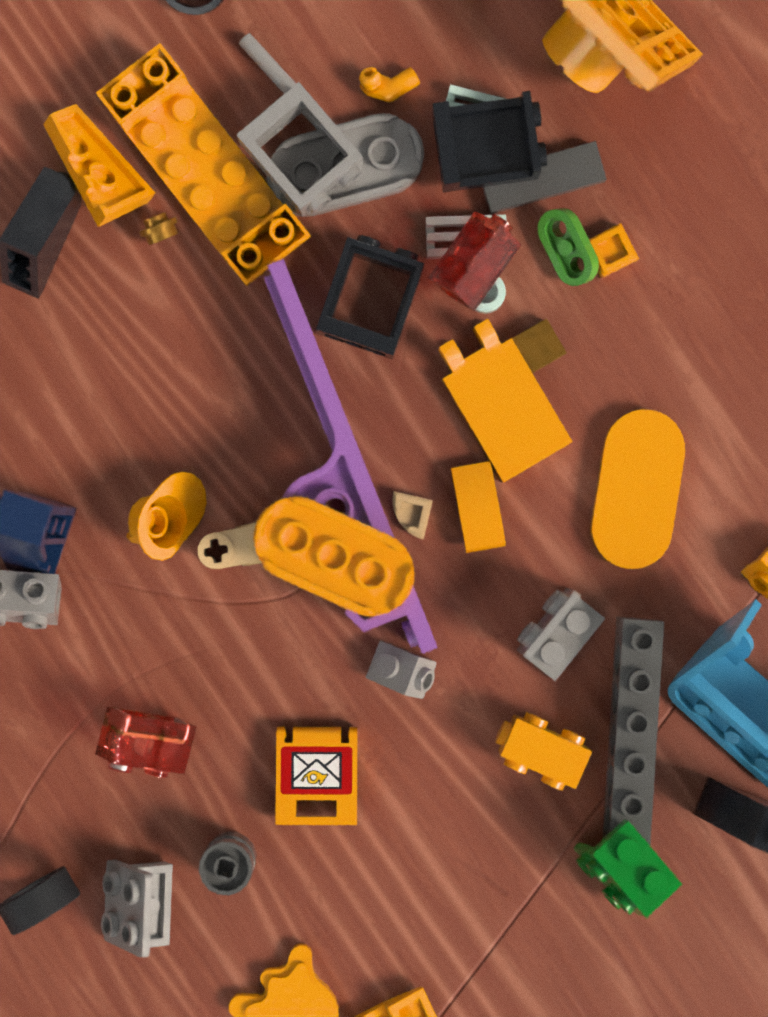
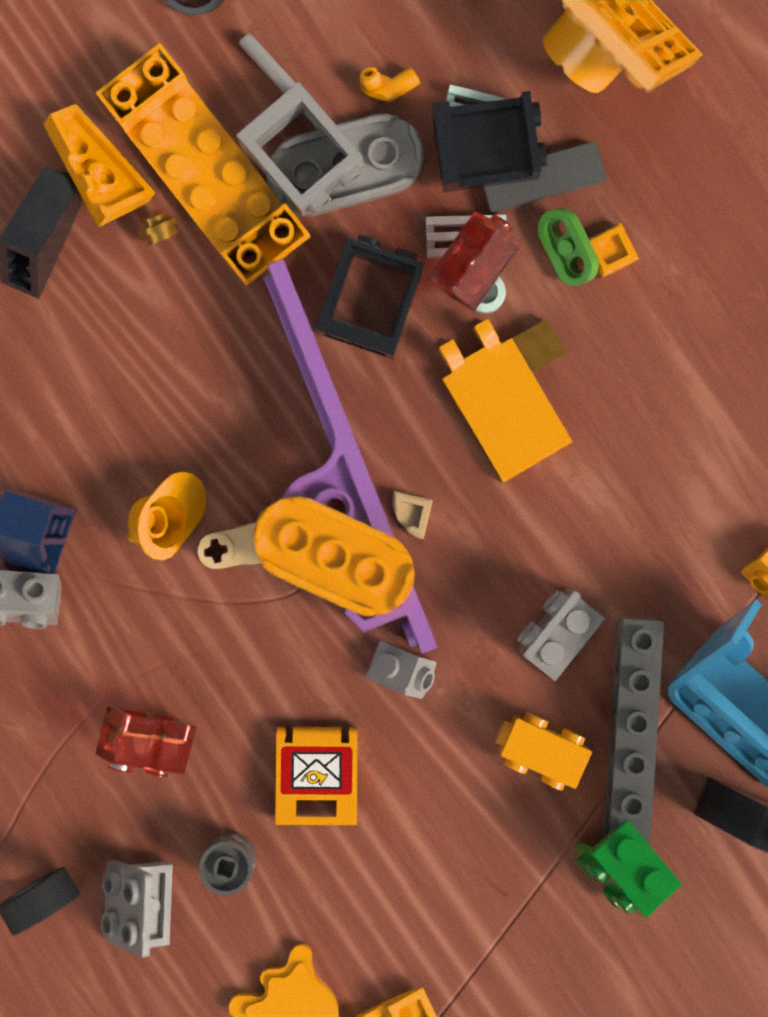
(478, 507): light orange slope -> none
(637, 489): light orange tile -> none

